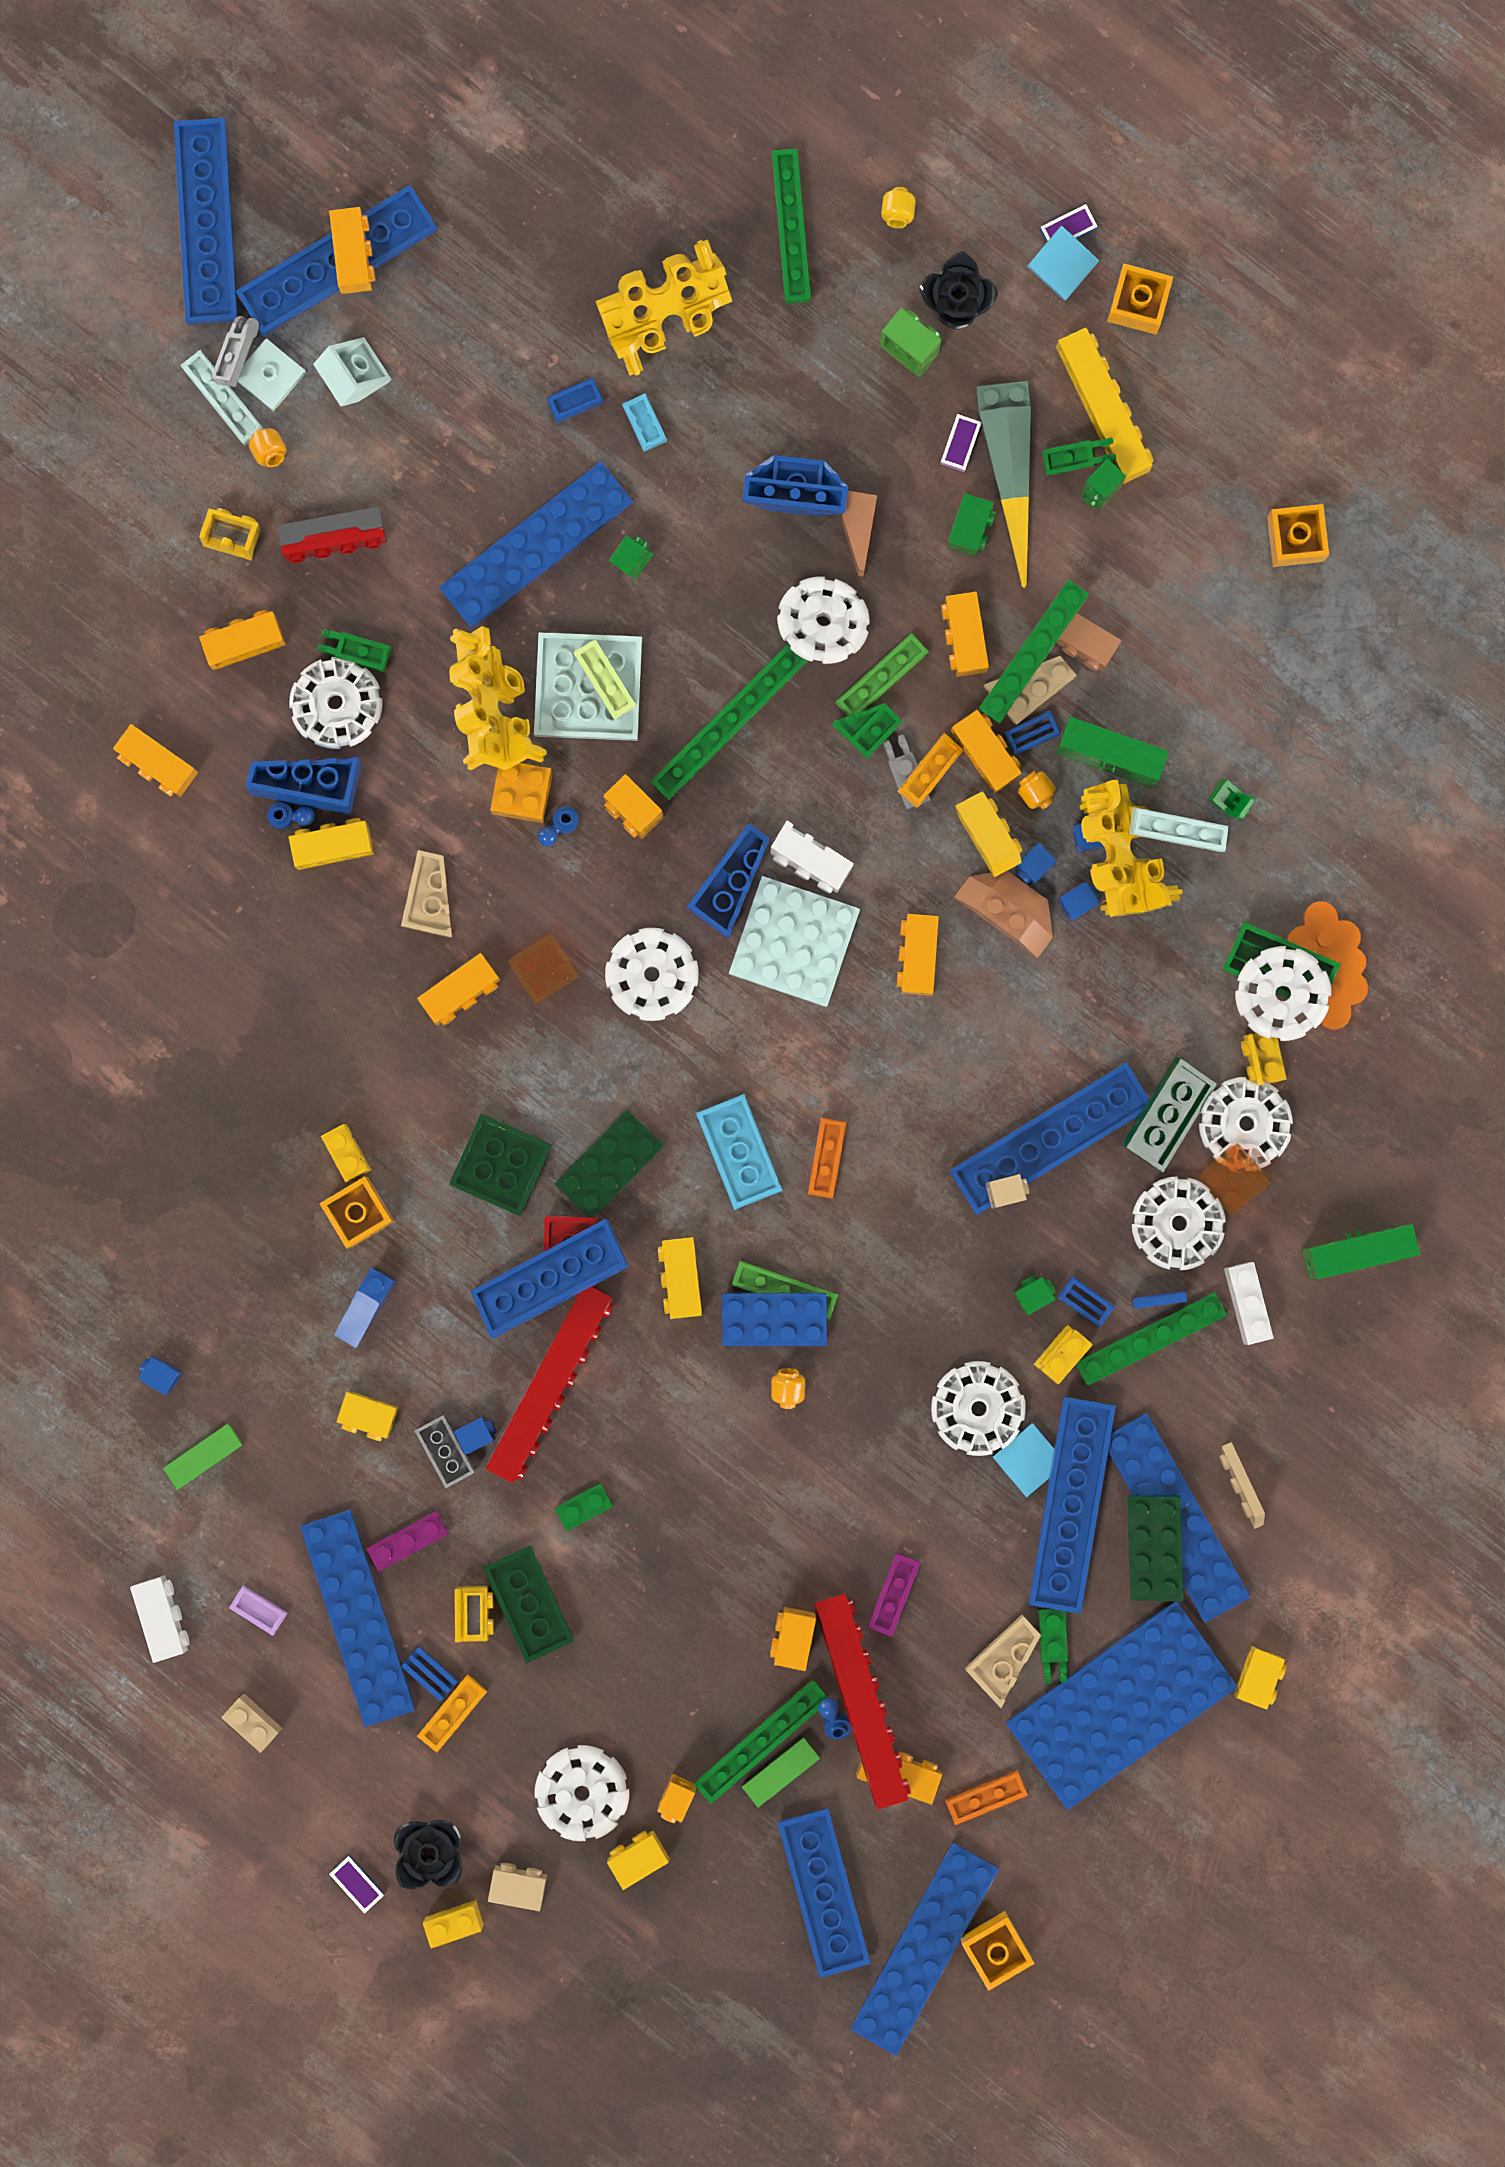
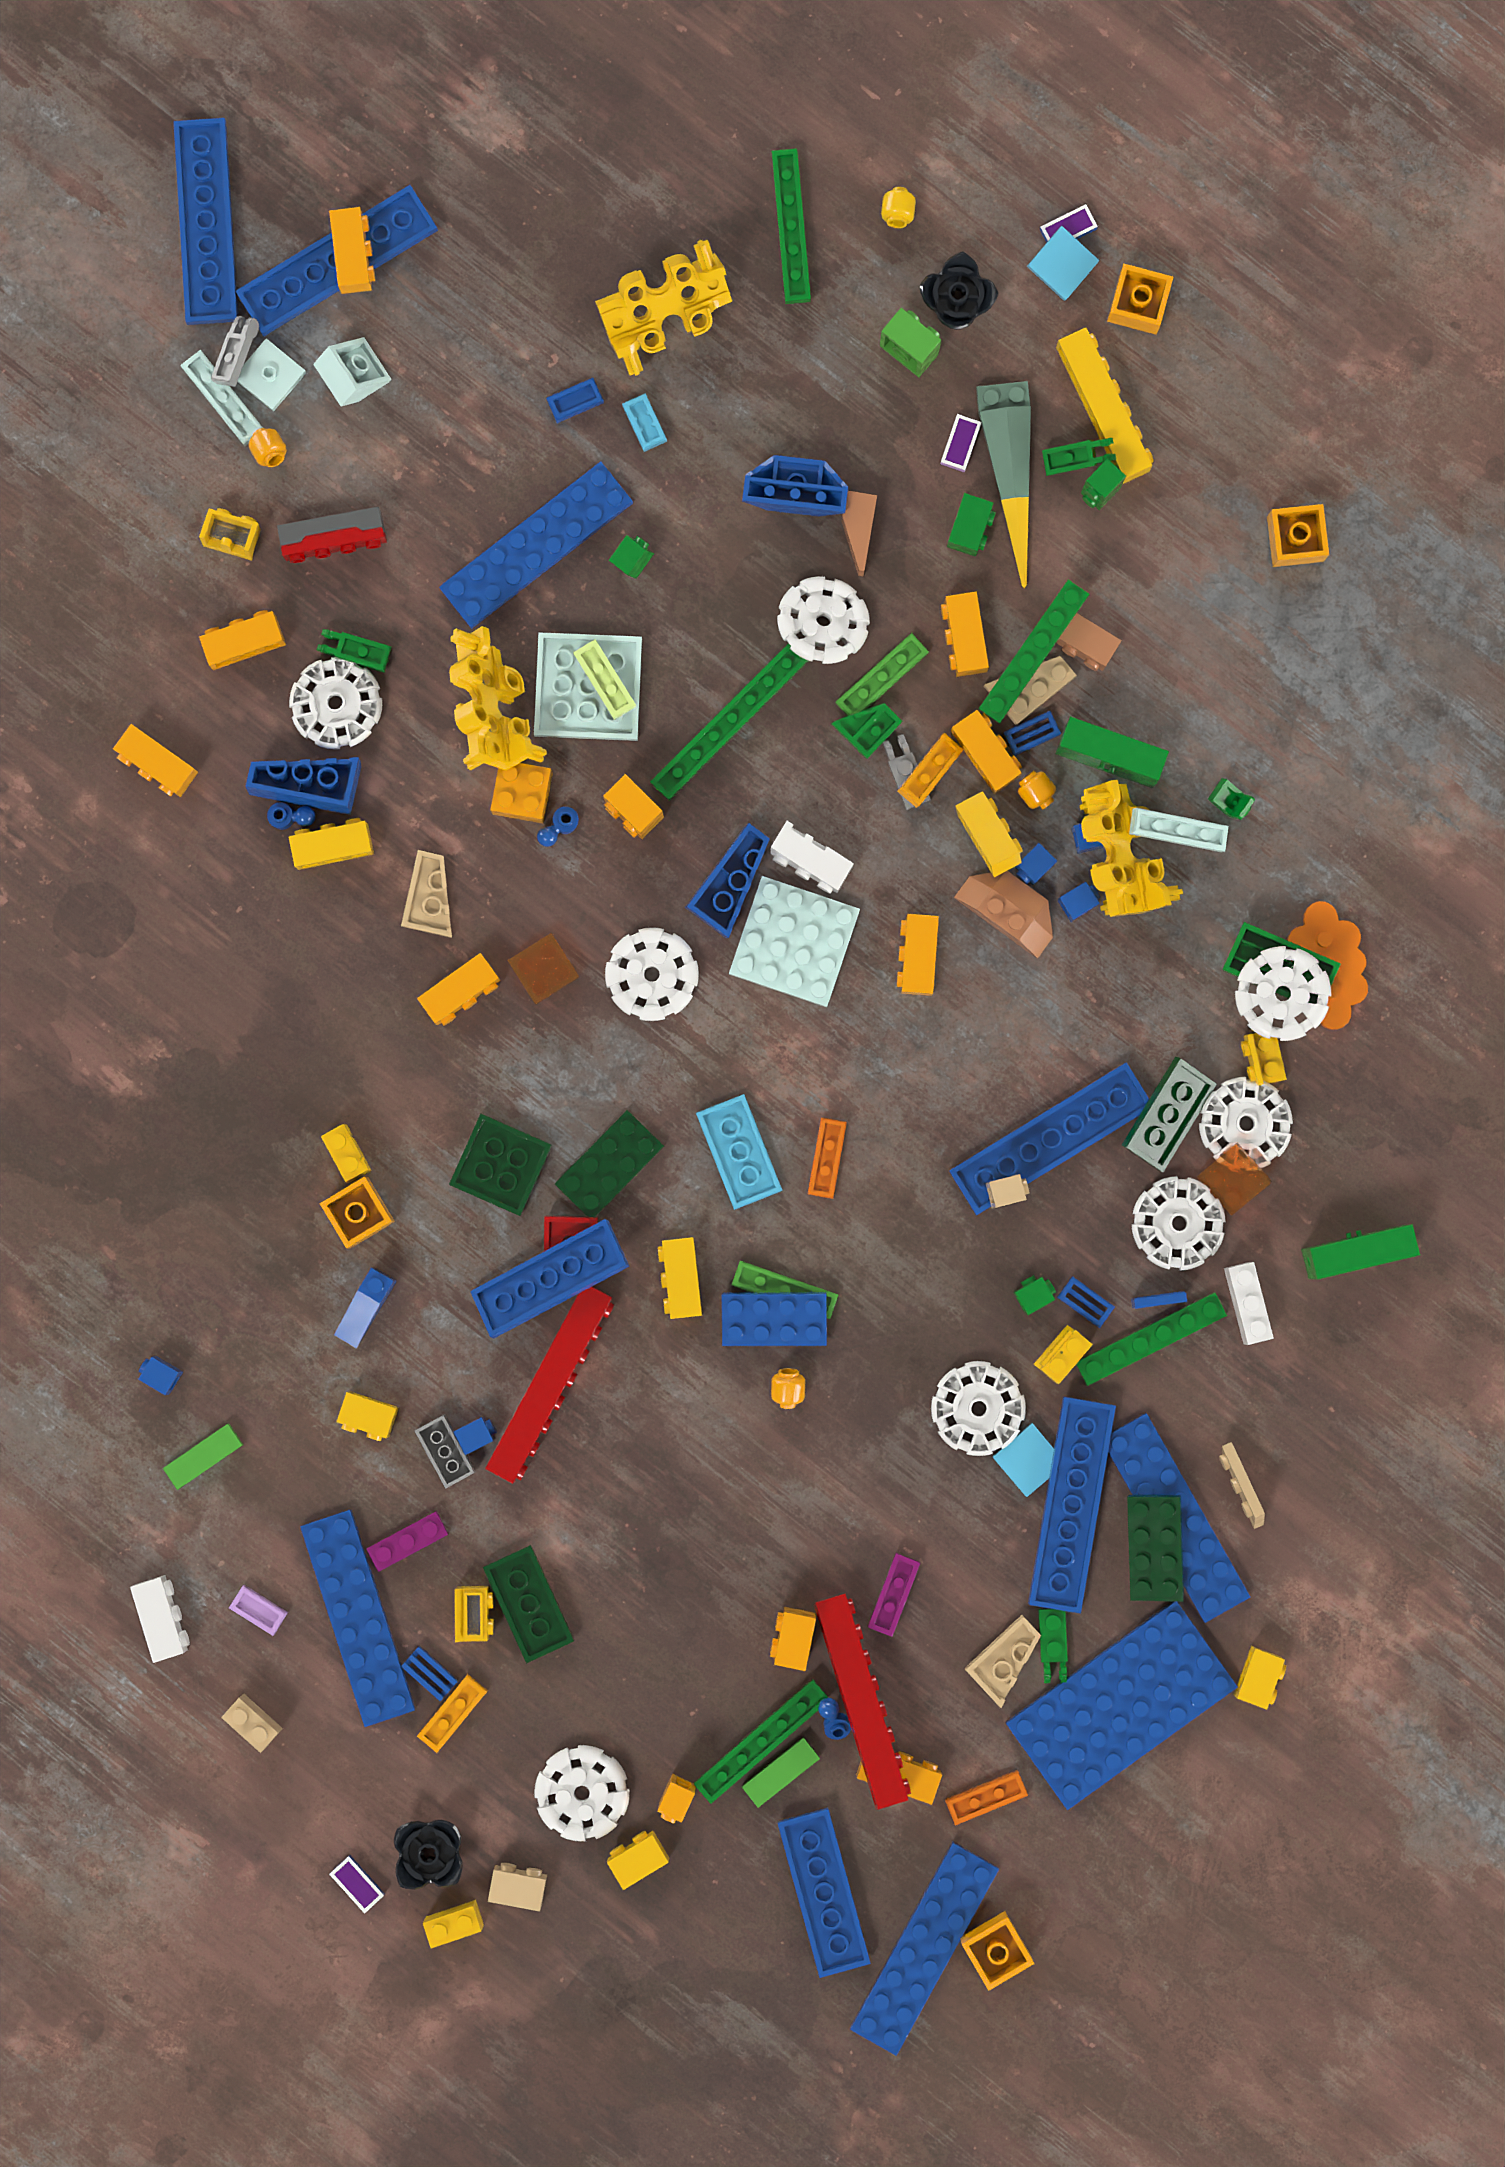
(583, 1507): green plate -> none

